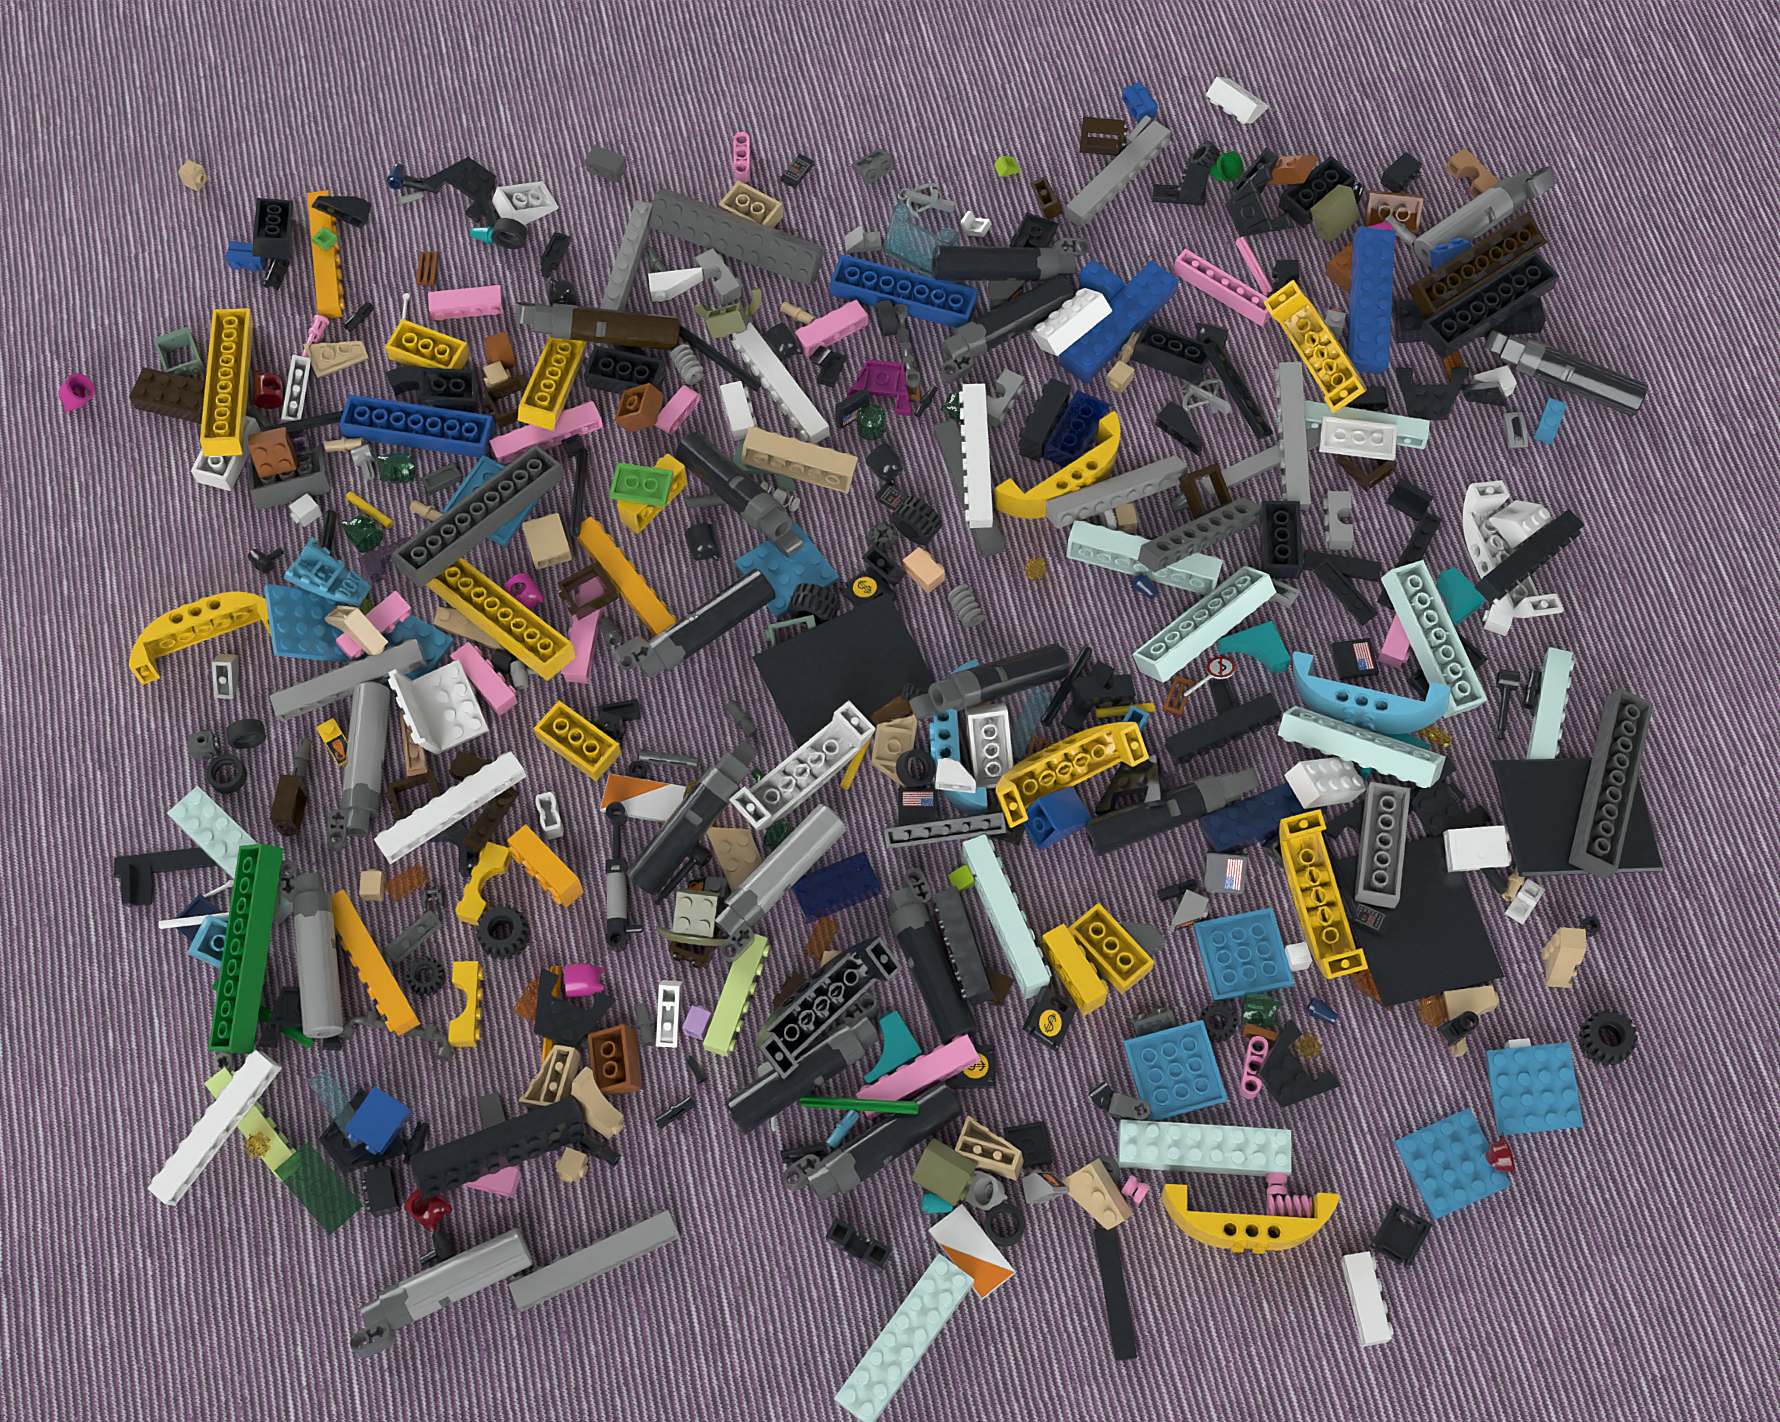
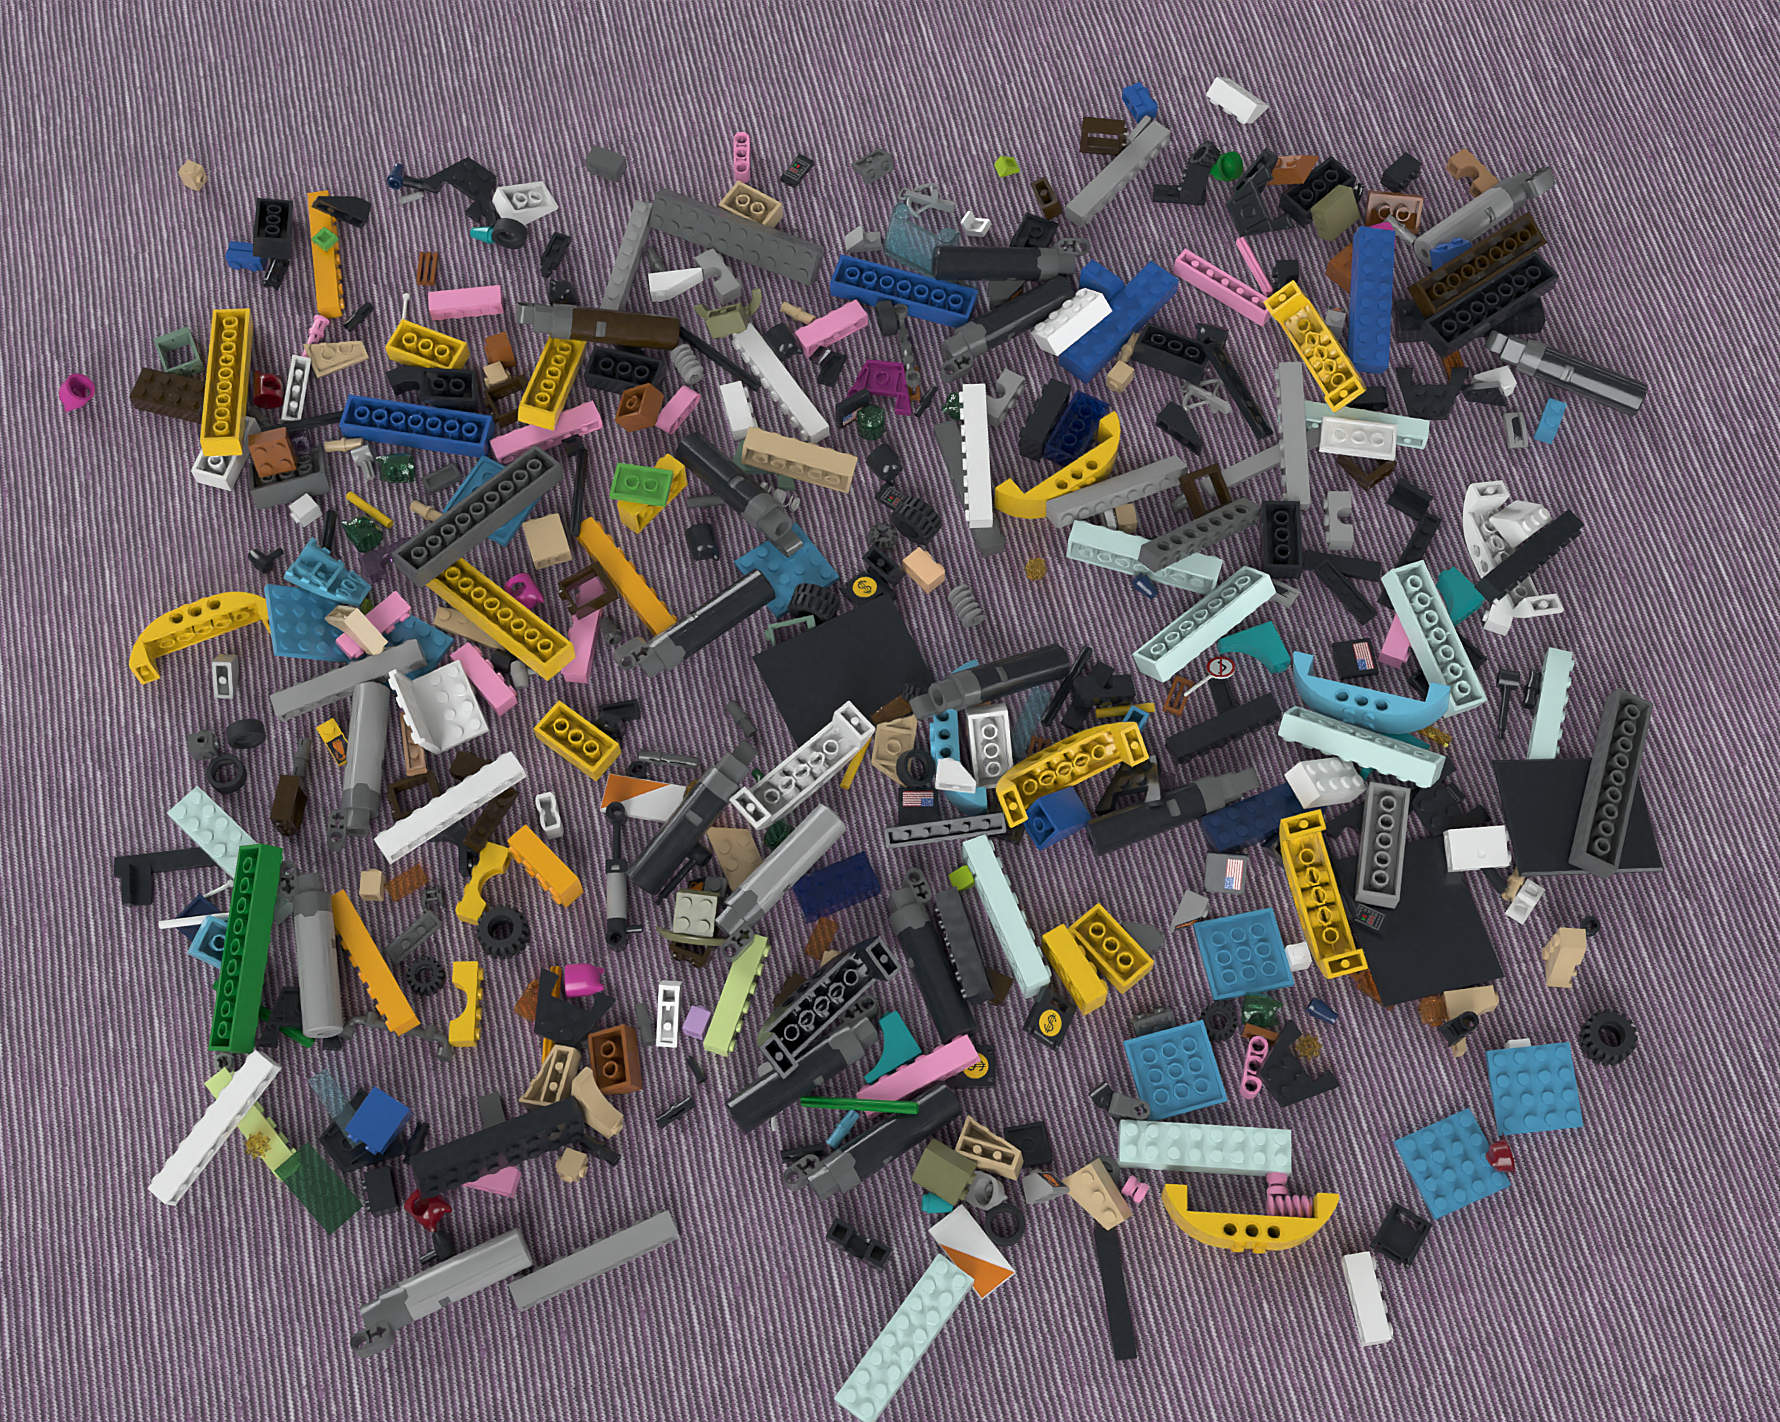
(1176, 890): black axle -> none

